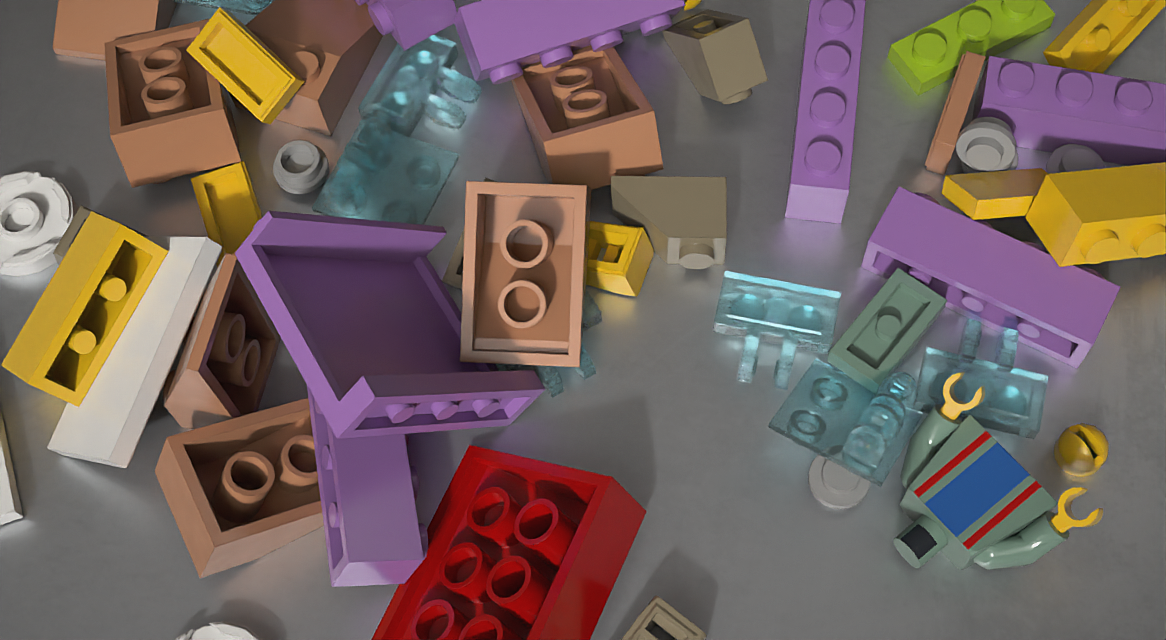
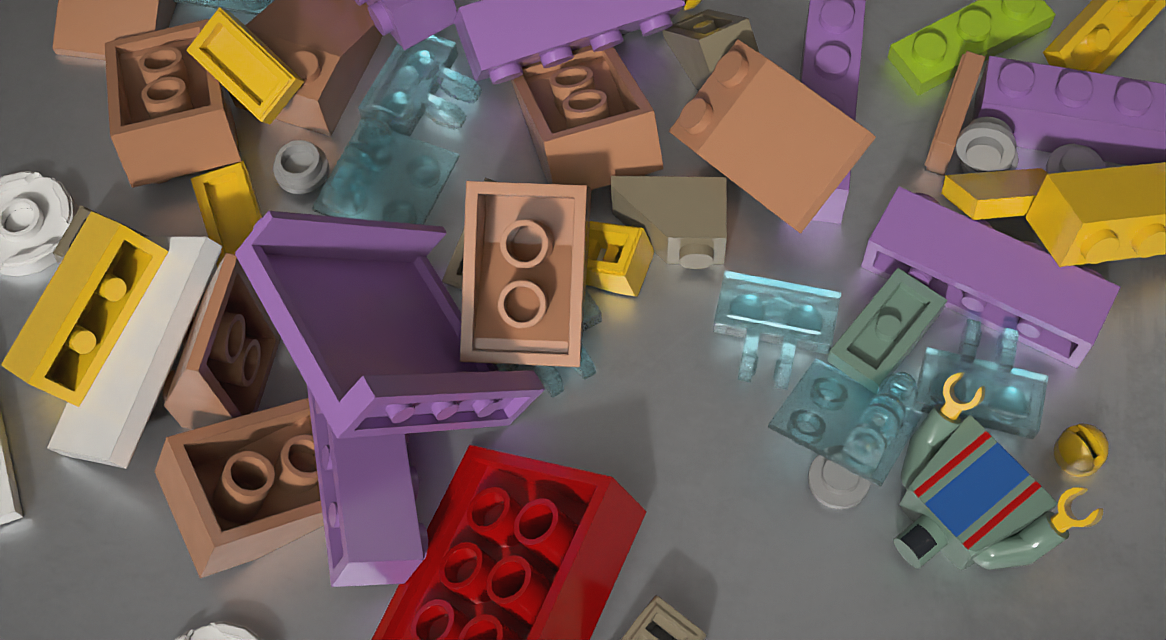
(771, 135): none -> nougat slope

